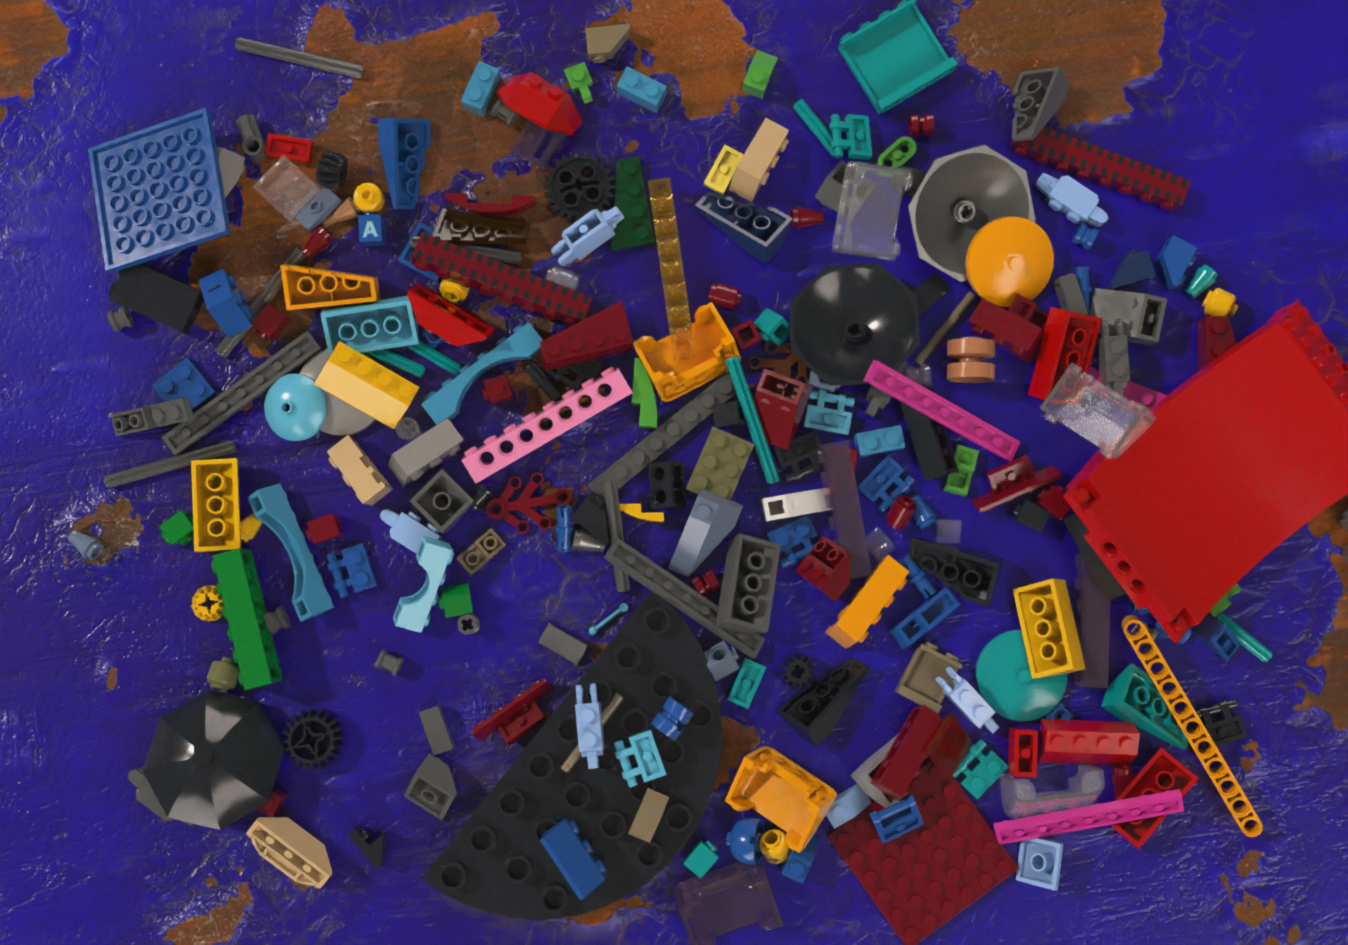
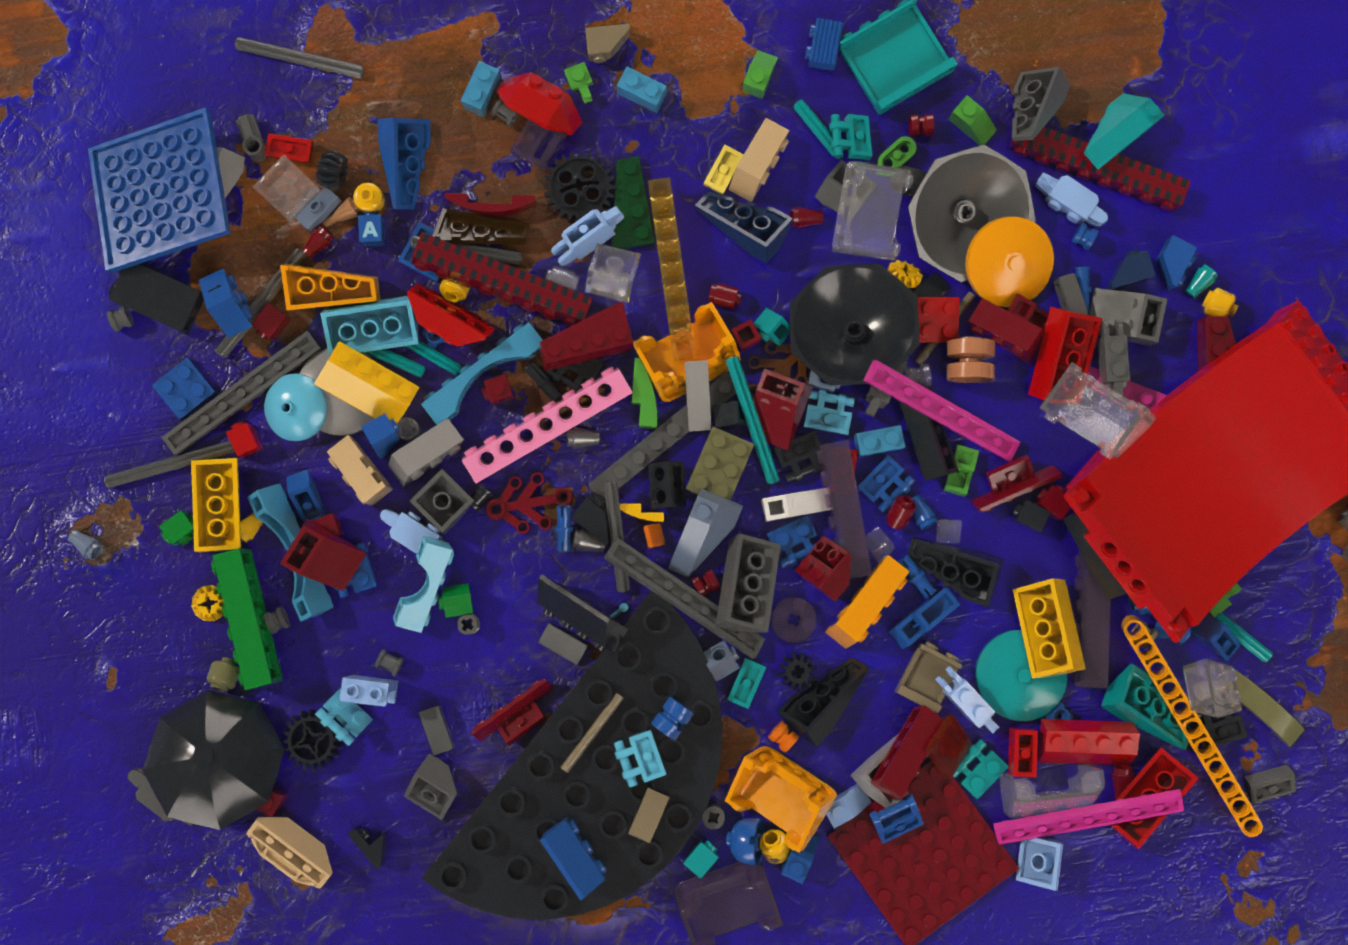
(152, 416): dark grey slope -> none
(244, 439): none -> red brick
(305, 496): none -> blue slope
(323, 556): none -> dark red slope
(348, 714): none -> medium azure plate
(368, 690): none -> light blue panel
(381, 434): none -> blue slope
(481, 552): dark tan slope -> none
(579, 614): none -> black slope
(582, 437): none -> flat silver cone
(589, 726): light blue hinge -> none
(612, 272): none -> clear brick
(654, 535): none -> orange slope
(697, 395): none -> light grey slope
(711, 813): none -> dark grey wheel
(783, 736): none -> orange wheel
(788, 631): none -> clear purple plate
(825, 44): none -> blue brick
(899, 269): none -> yellow gear
(938, 318): none -> red plate
(973, 121): none -> bright green slope
(1121, 125): none -> teal wedge
(1212, 688): none -> clear brick
(1268, 711): none -> olive slope
(1270, 783): none -> dark grey slope

